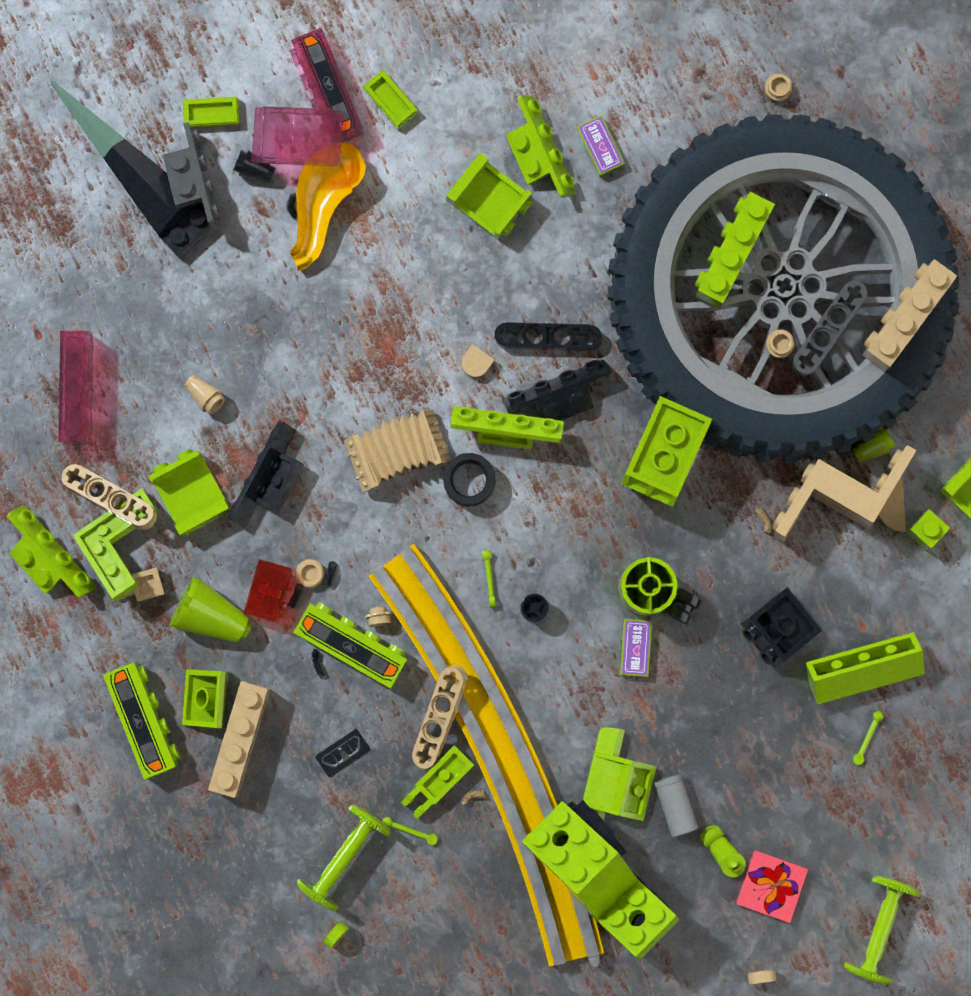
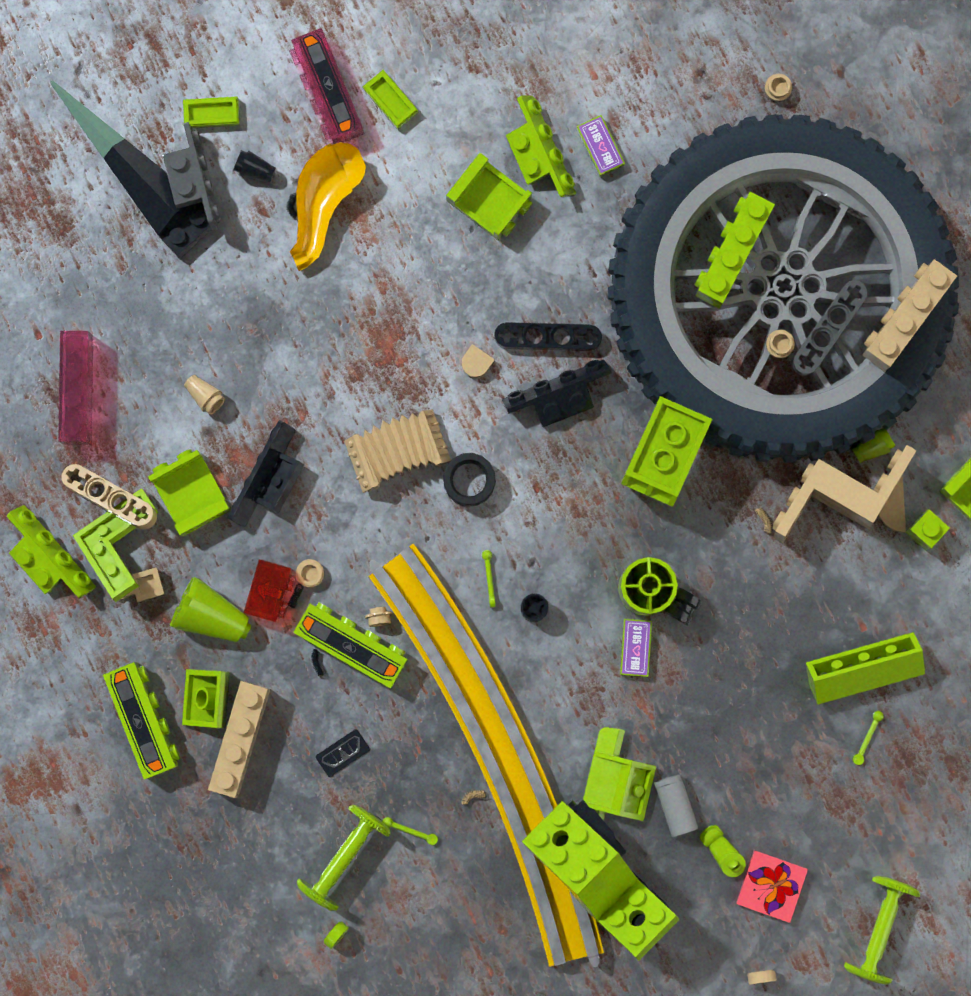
(297, 136): clear pink piece -> none
(331, 570): black leg -> none
(436, 715): tan beam -> none
(439, 779): lime hinge -> none
(506, 428): lime bracket -> none
(780, 628): black plate -> none

